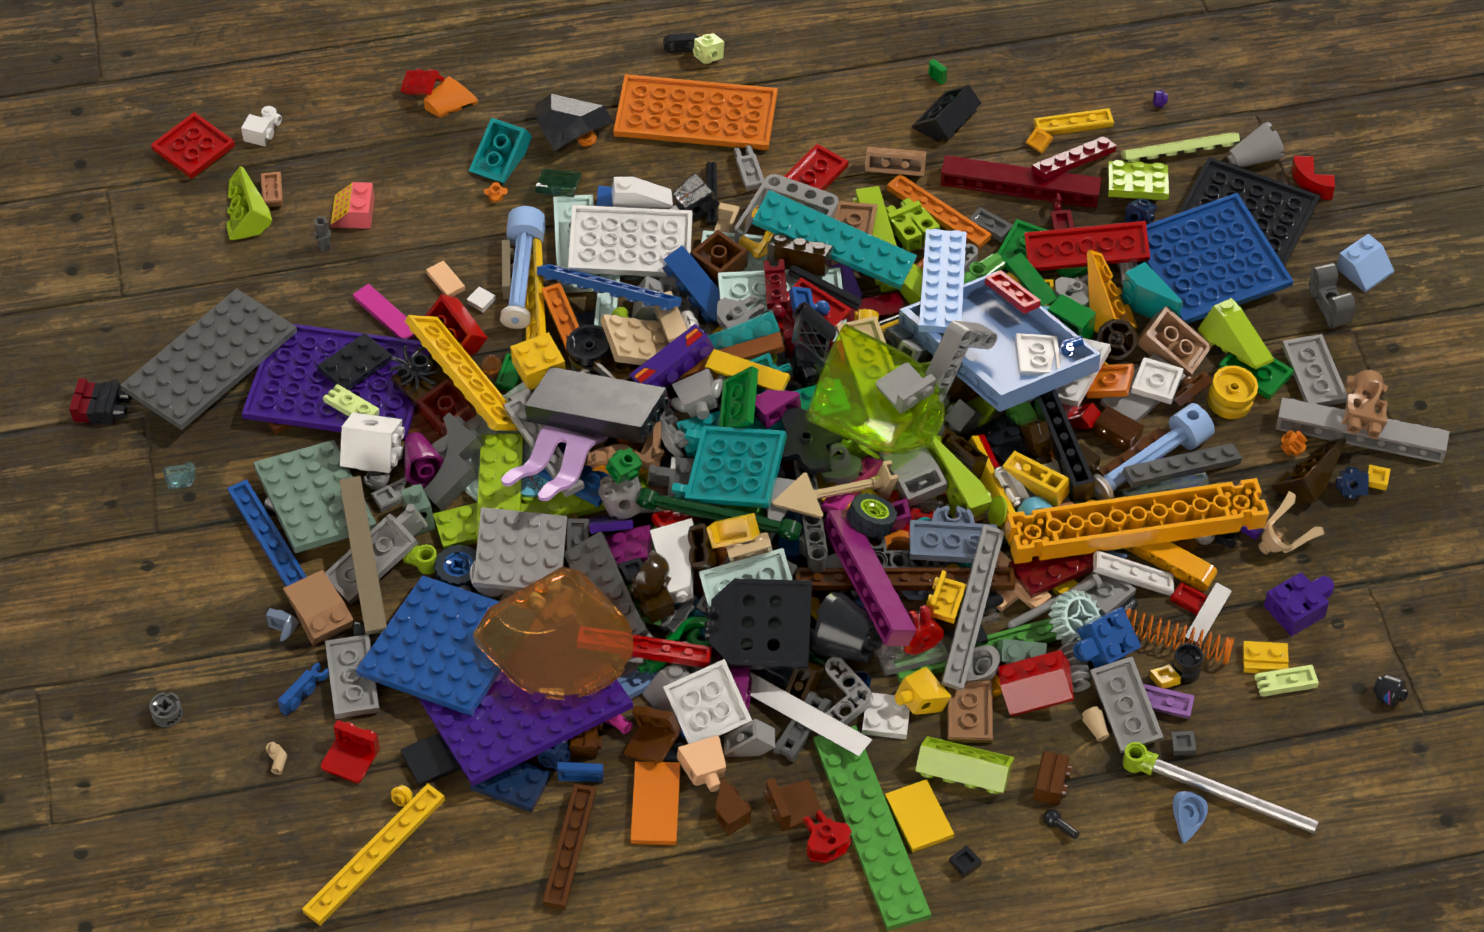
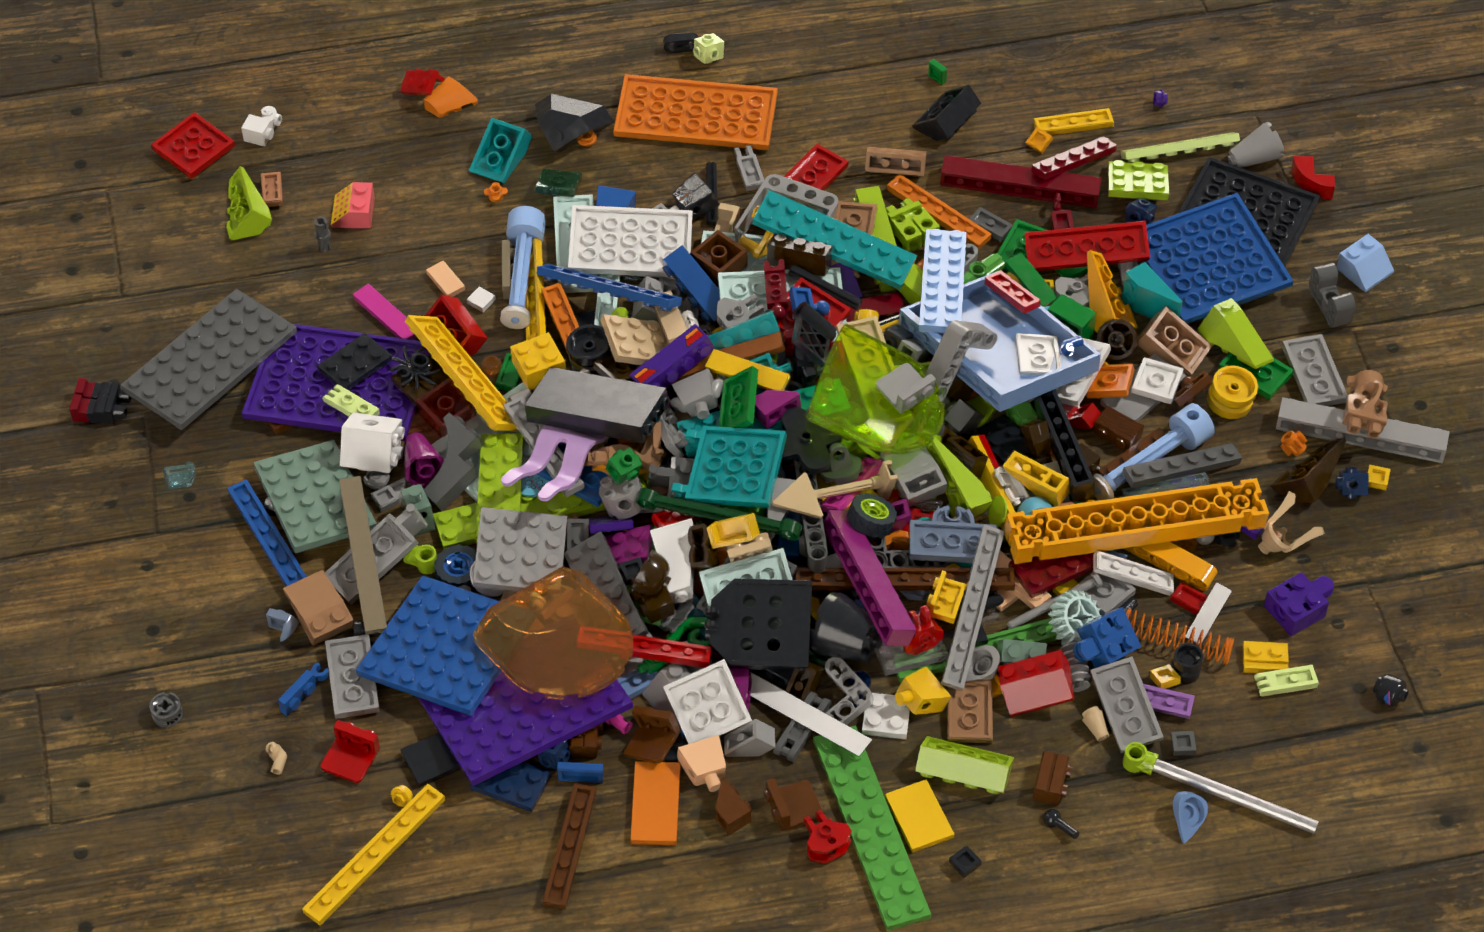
(639, 193): white slope -> none

